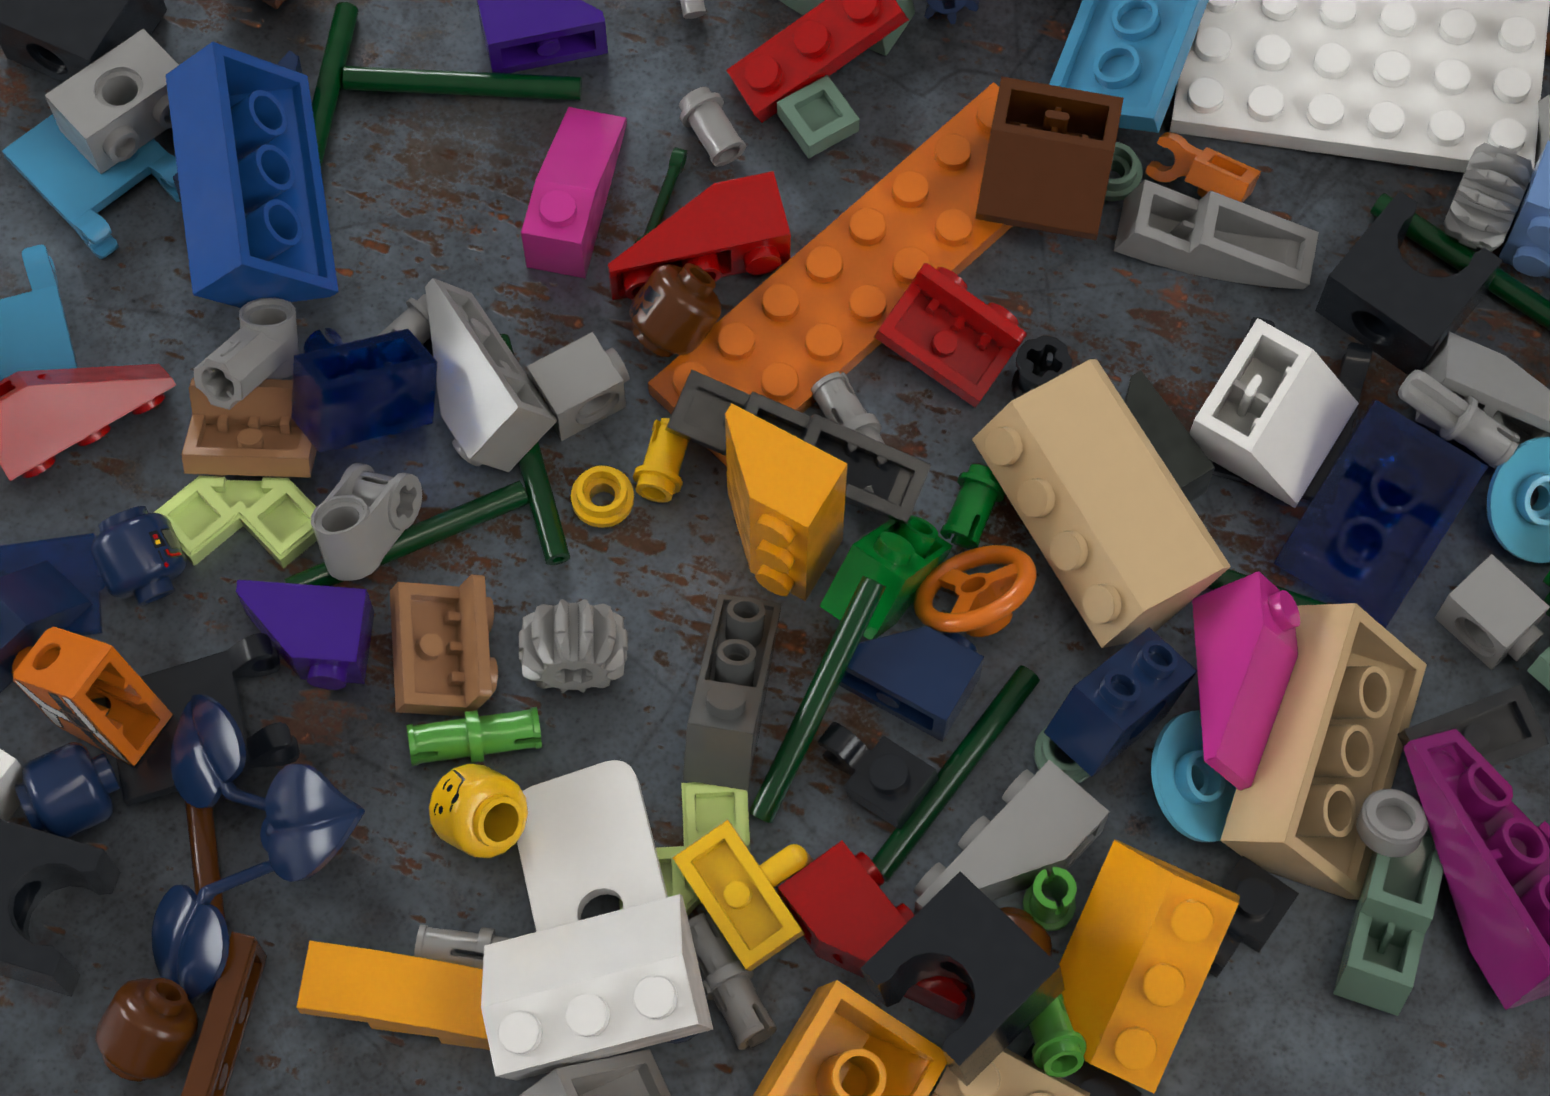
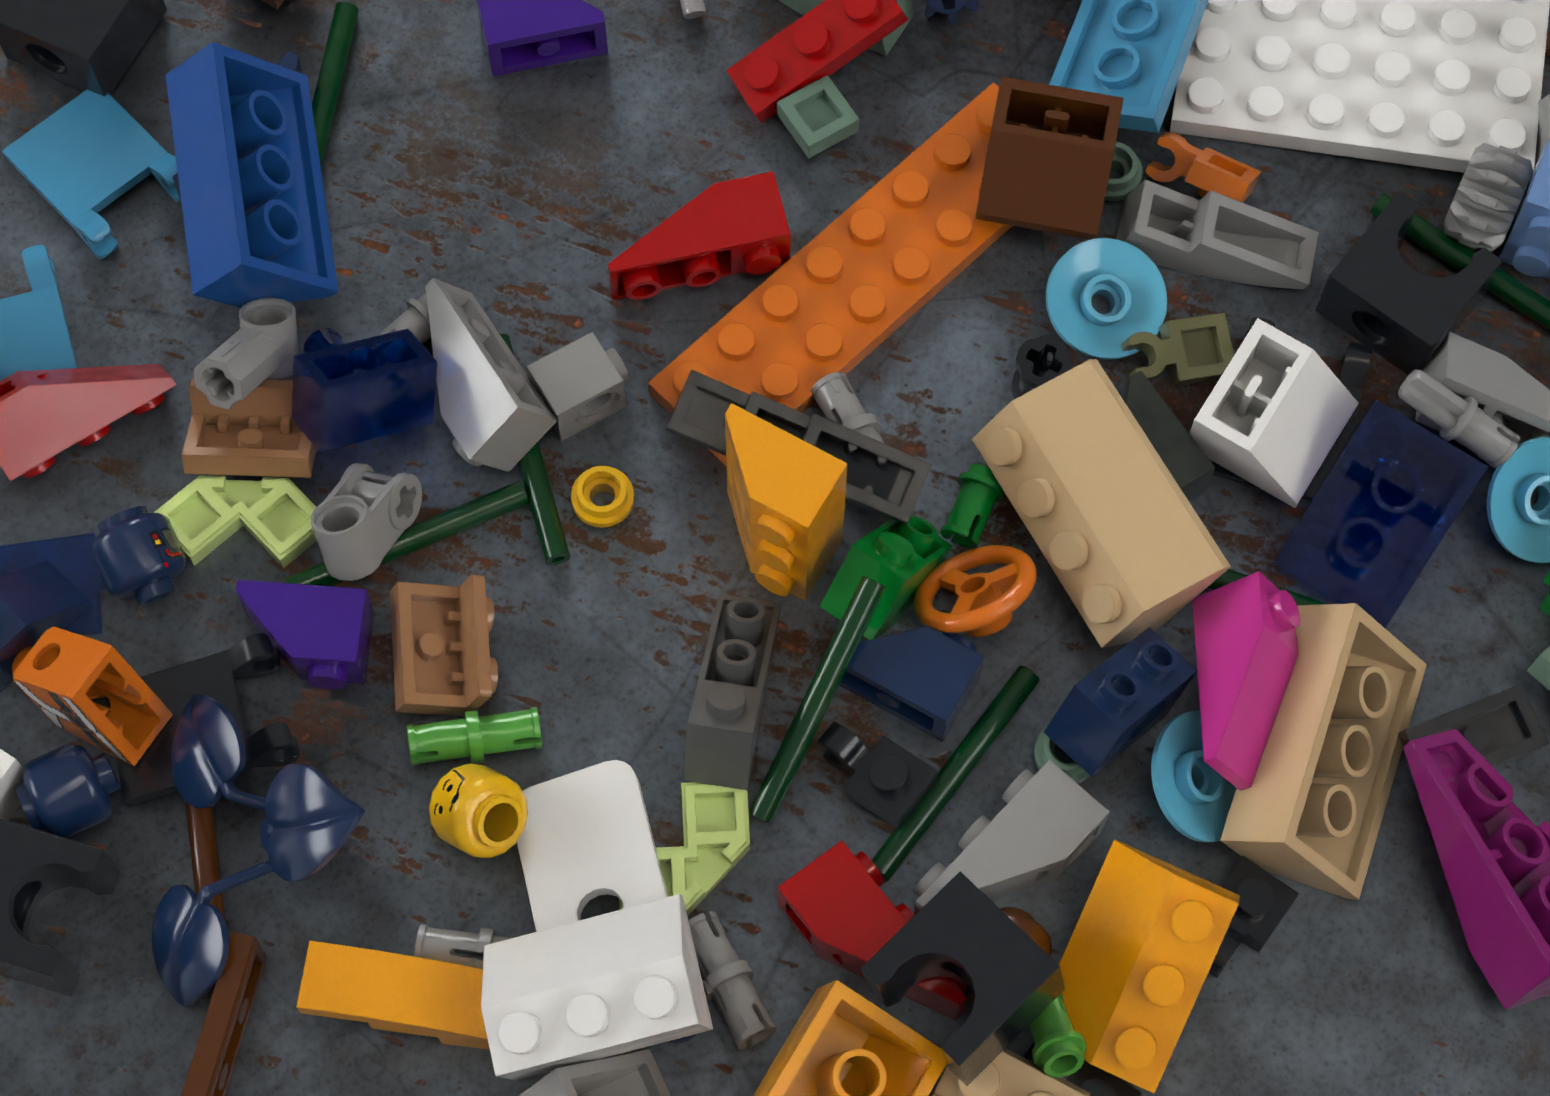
(115, 102): light grey brick -> none
(146, 1029): reddish brown head -> none
(462, 83): dark green bar -> none
(572, 192): dark pink slope -> none
(573, 646): light grey gear -> none
(660, 471): yellow pin -> none
(675, 309): reddish brown head -> none
(676, 166): dark green hinge -> none
(704, 113): light grey pin -> none
(743, 893): yellow plate -> none
(951, 333): red bracket -> none
(1059, 886): bright green pin -> none
(1120, 275): none -> medium azure dish
(1190, 349): none -> olive plate
(1390, 928): sand green slope -> none
(1391, 823): light grey tile -> none
(1493, 614): light grey brick -> none

